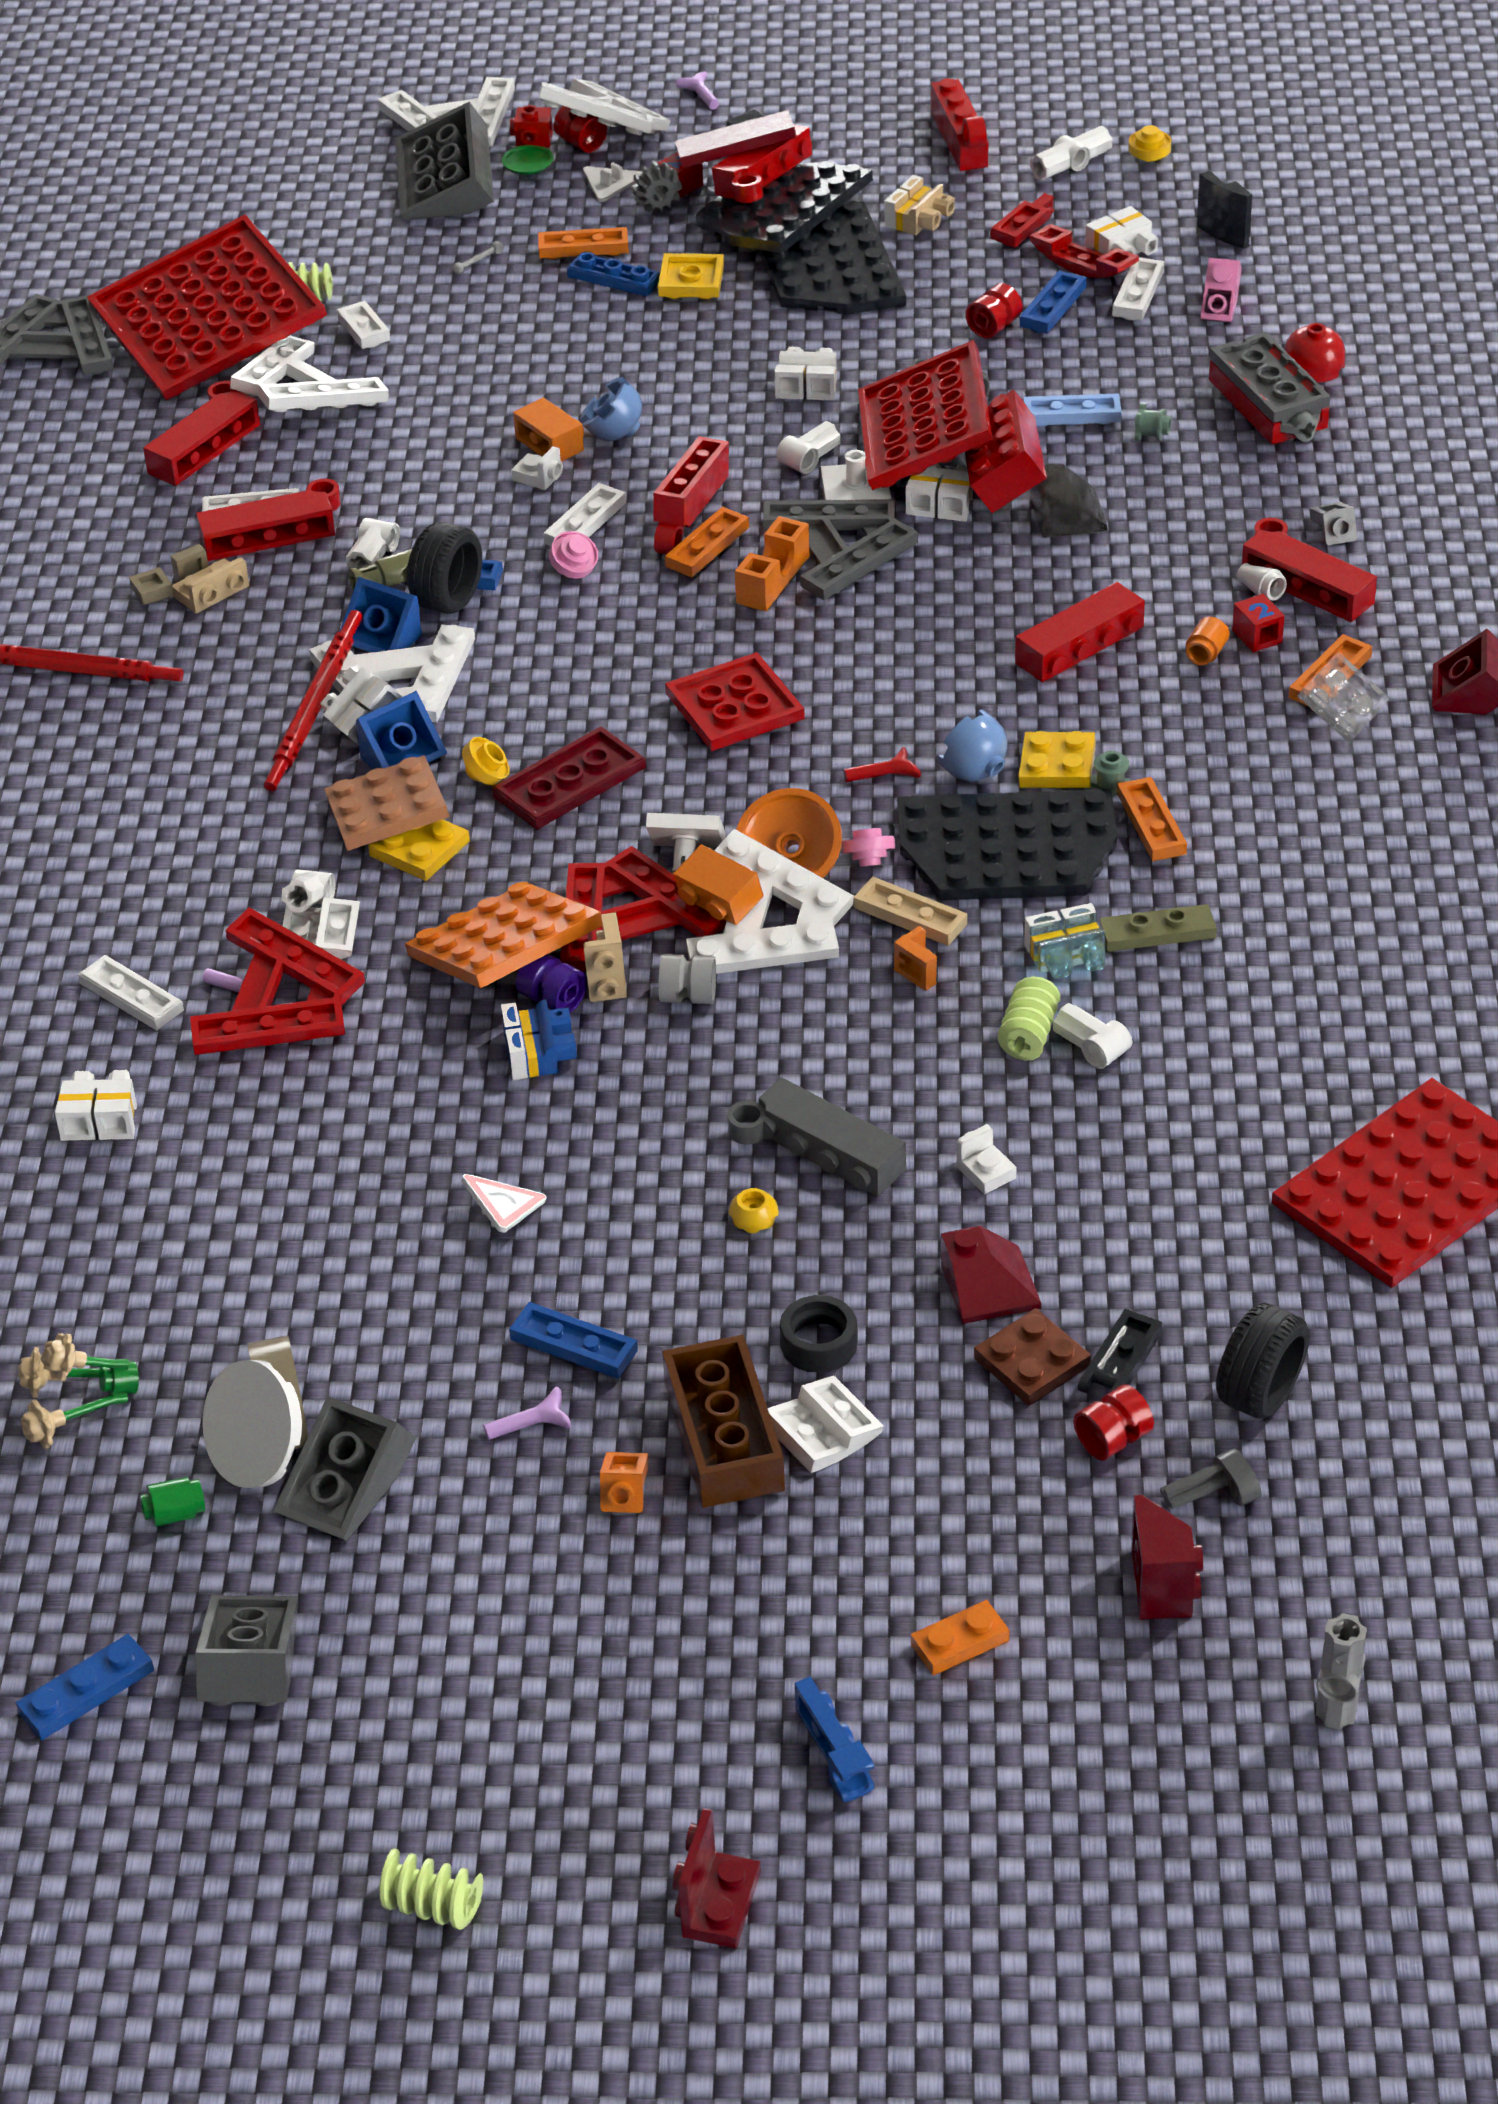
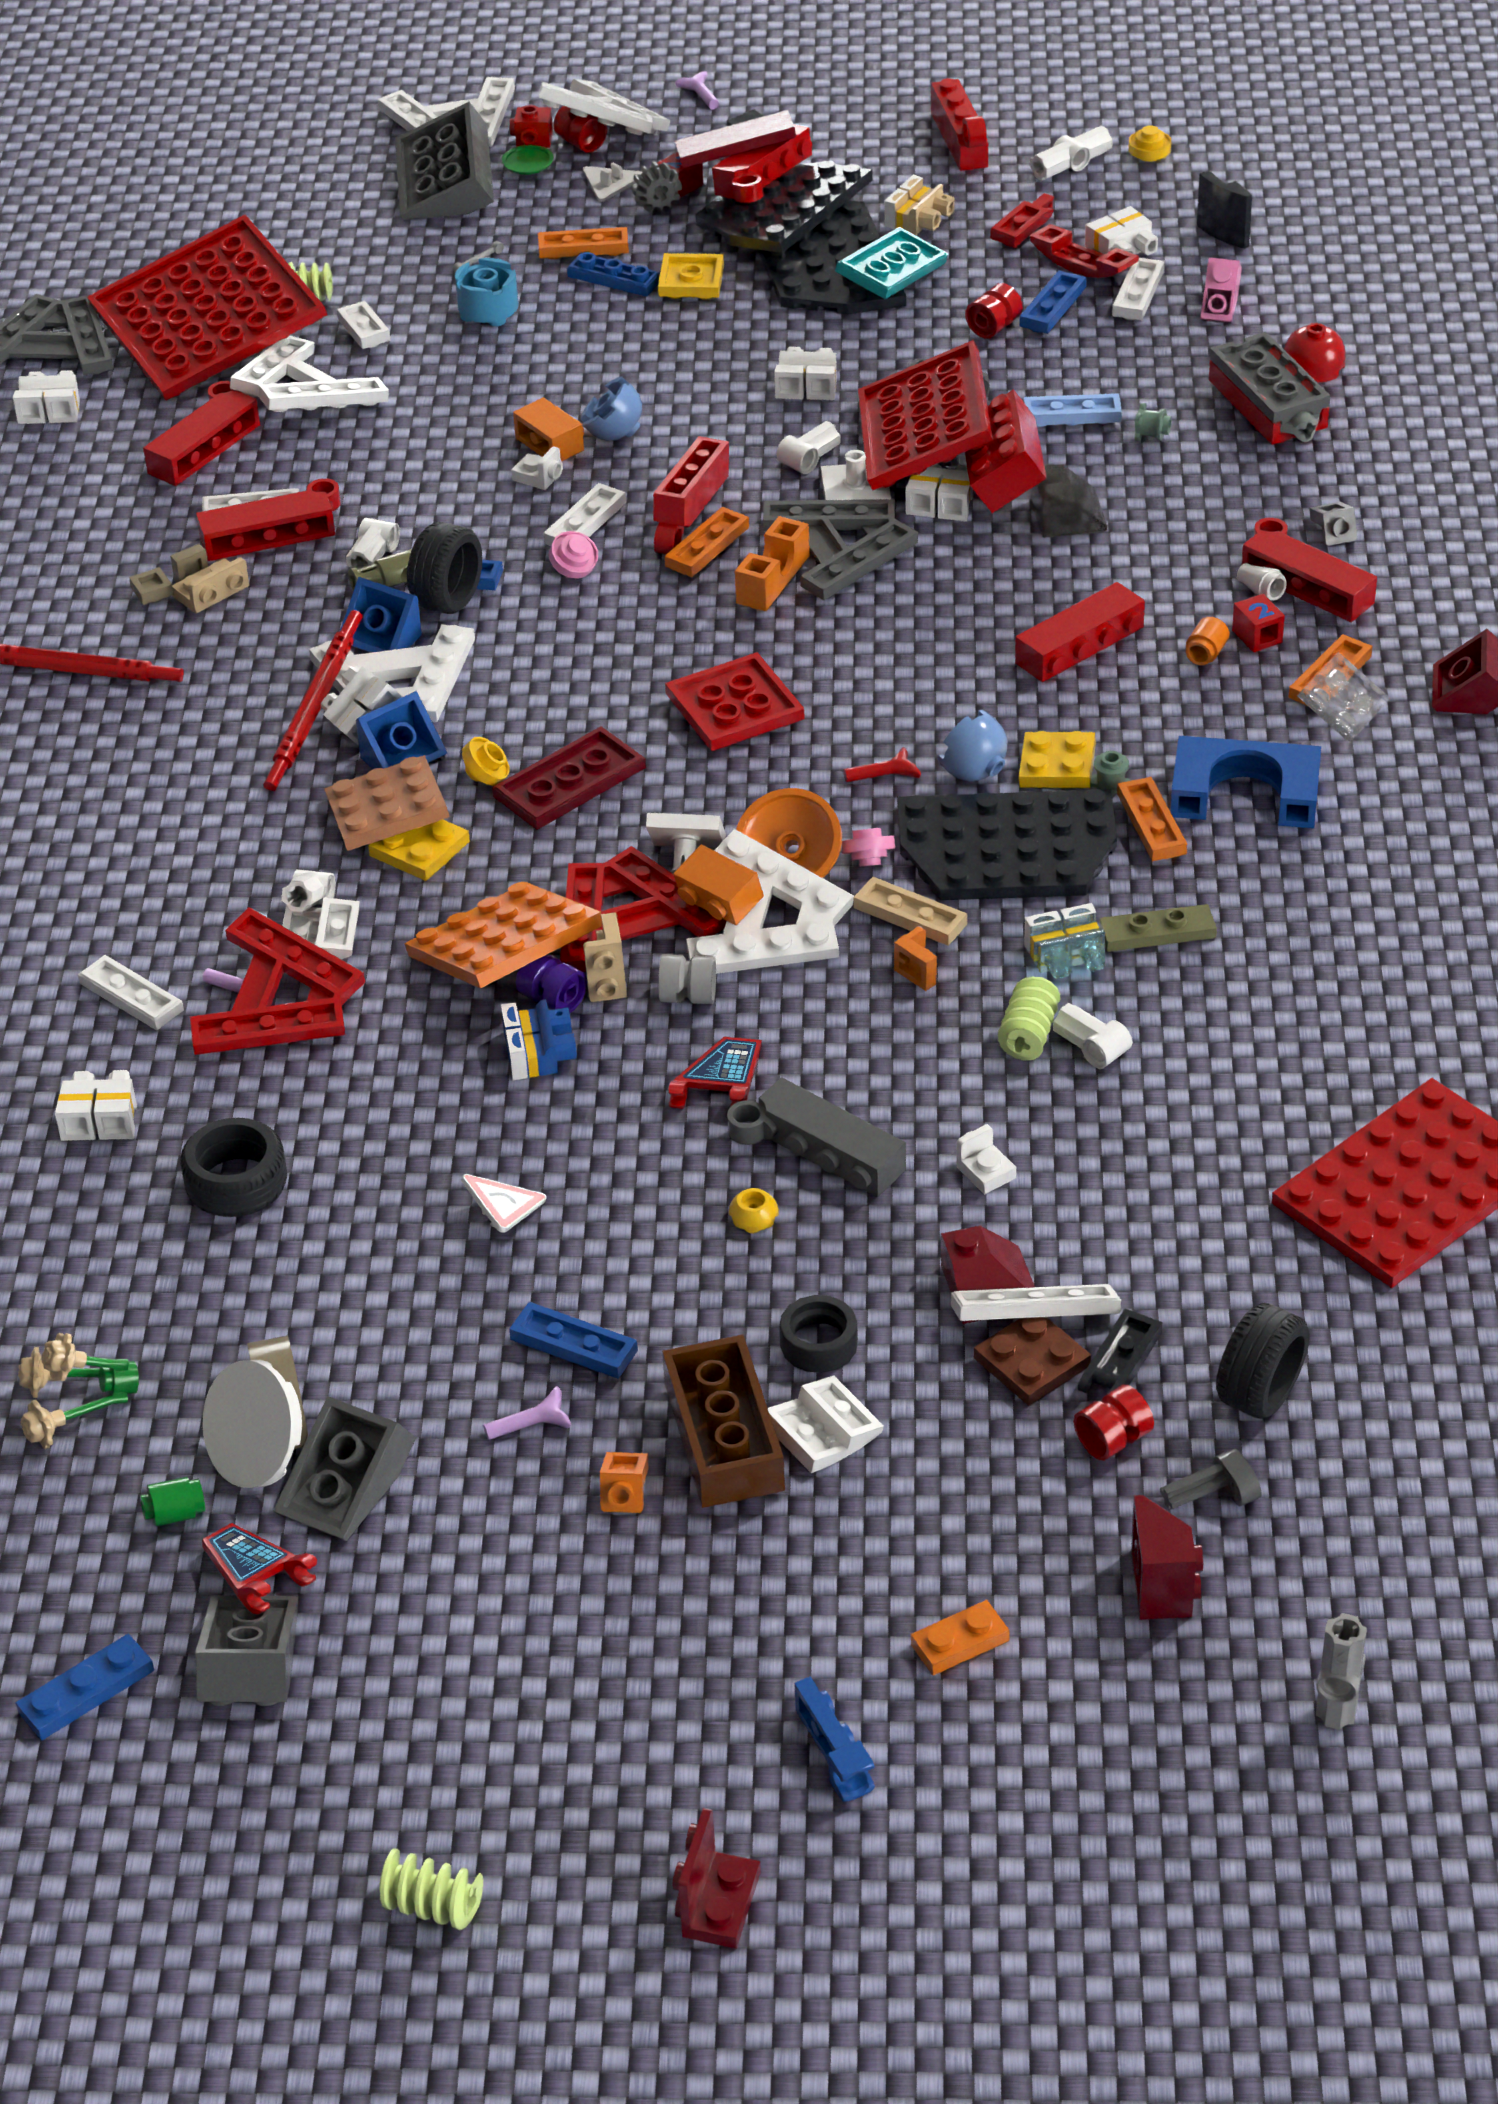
(47, 396): none -> white hips
(237, 1193): none -> black tyre
(250, 1560): none -> flag
(486, 291): none -> dark azure brick
(723, 1067): none -> flag
(891, 262): none -> teal tile
(1035, 1302): none -> white tile
(1208, 761): none -> blue arch

